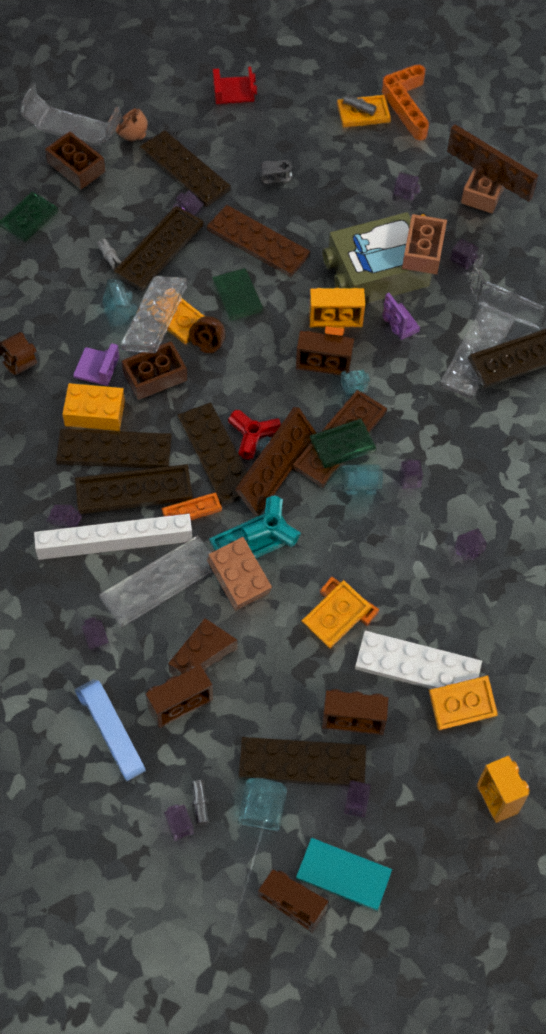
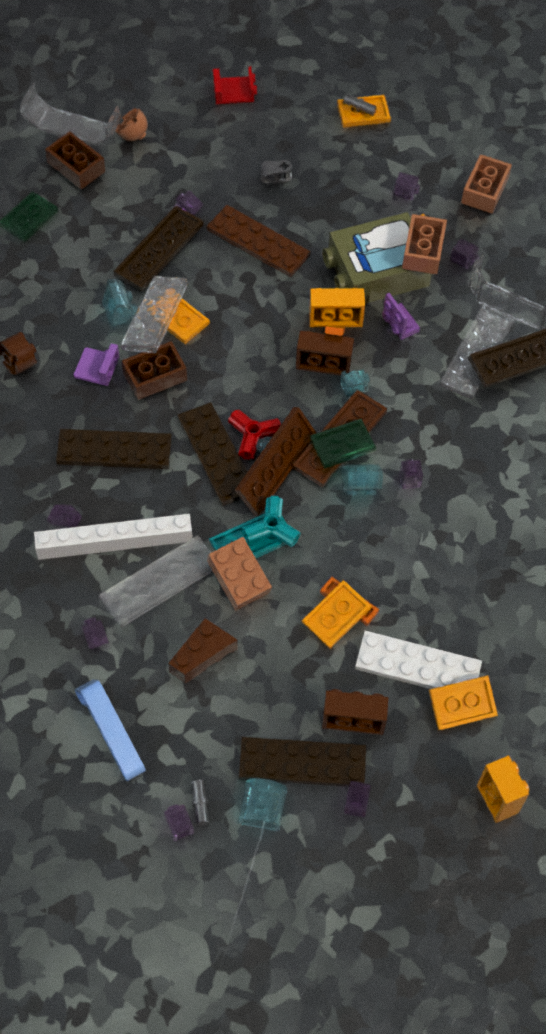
(93, 407): light orange brick -> none
(109, 253): light grey pin -> none
(133, 489): dark brown plate -> none
(179, 695): reddish brown brick -> none
(185, 168): dark brown plate -> none
(195, 507): orange tile -> none
(207, 334): reddish brown cylinder -> none
(237, 294): clear green tile -> none
(293, 900): reddish brown wedge -> none
(344, 874): teal tile -> none
(395, 91): orange beam -> none
(470, 544): clear purple brick -> none
(492, 163): reddish brown plate -> none

